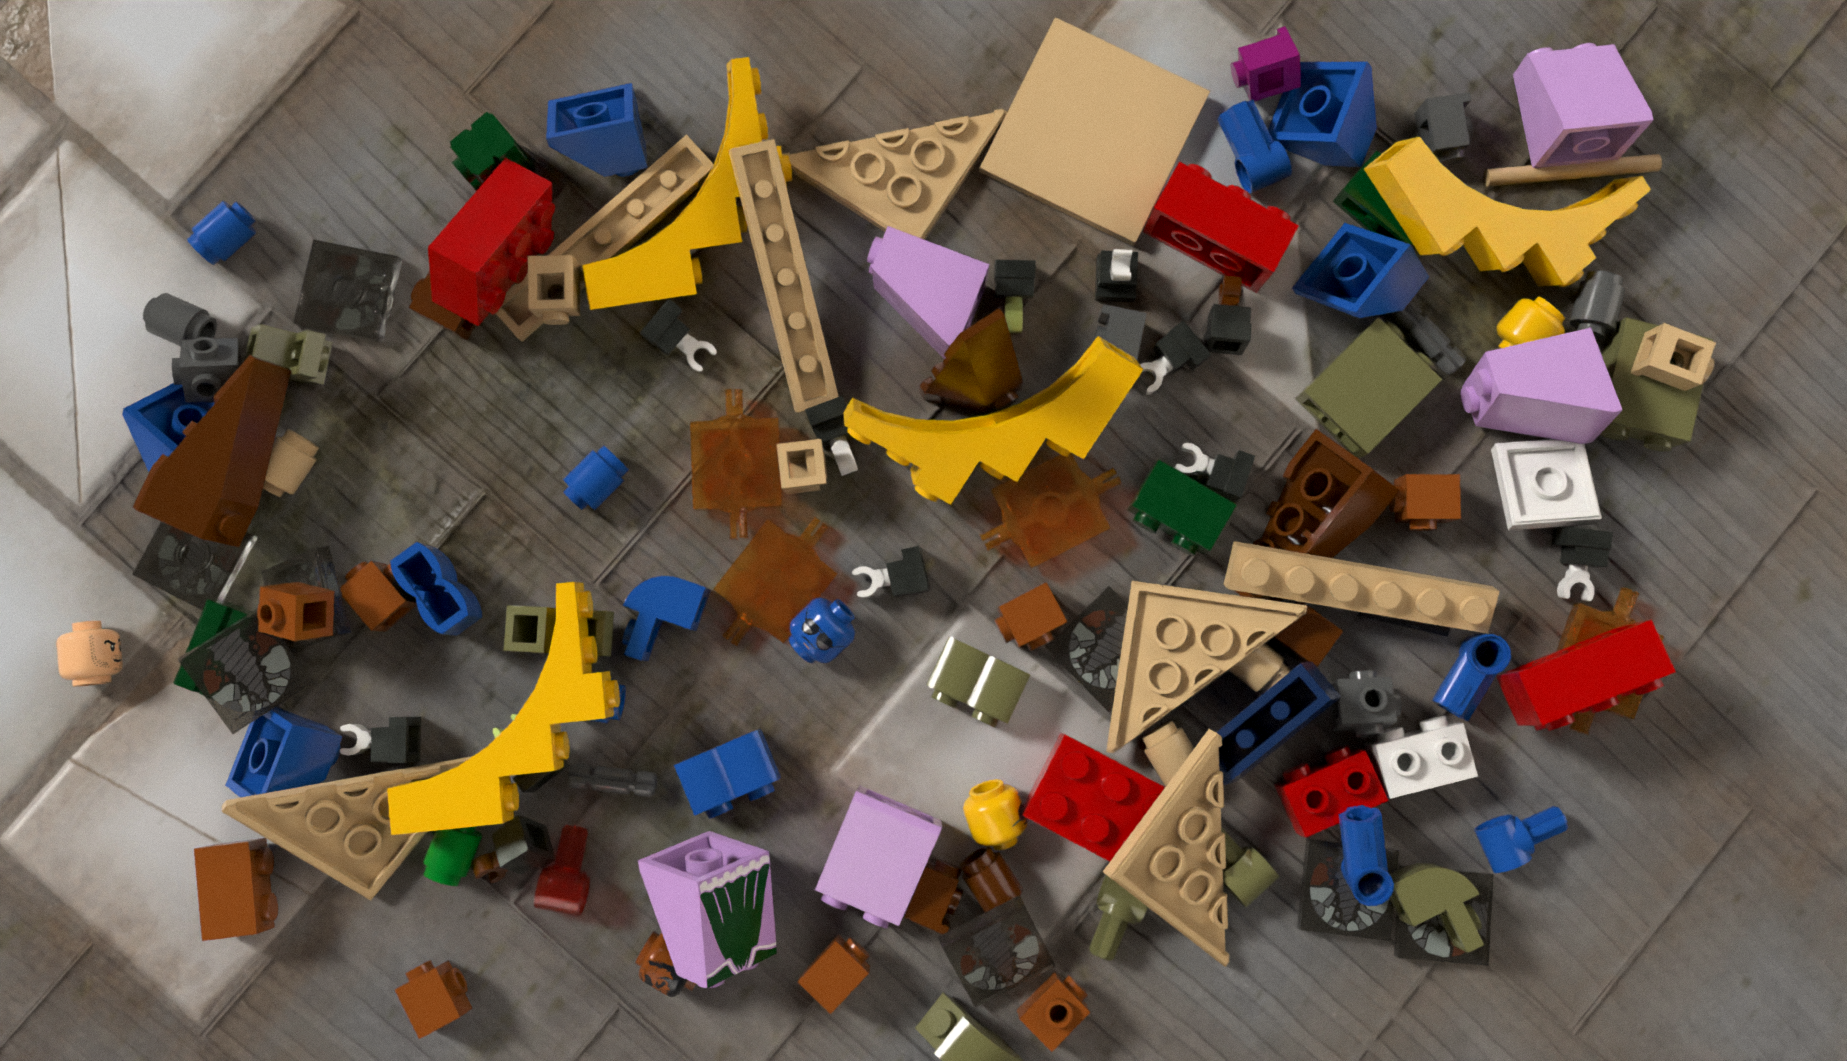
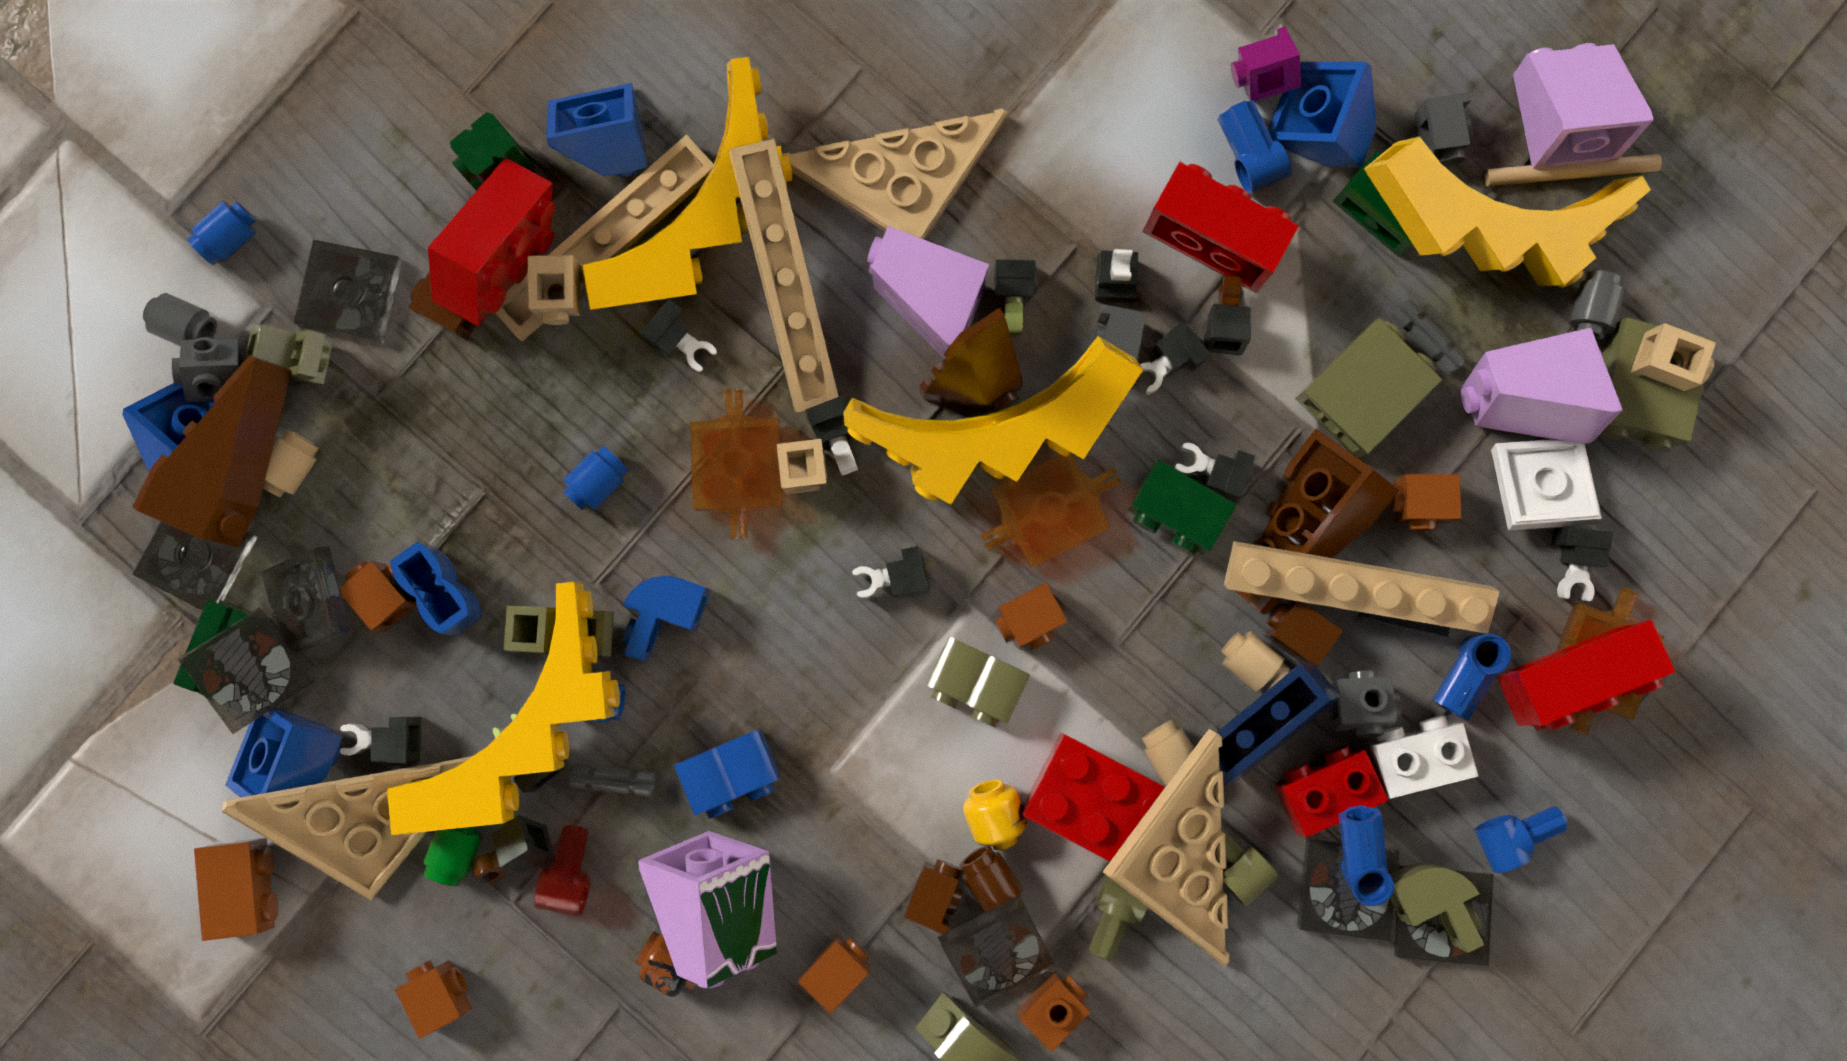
(89, 654): light nougat head -> none
(296, 611): dark orange brick -> none
(774, 580): clear orange plate -> none
(822, 630): blue head -> none
(878, 857): lavender slope -> none
(1093, 646): tile -> none
(1094, 131): tan tile -> none
(1179, 645): tan tile -> none
(1363, 274): blue slope -> none
(1530, 322): yellow head -> none

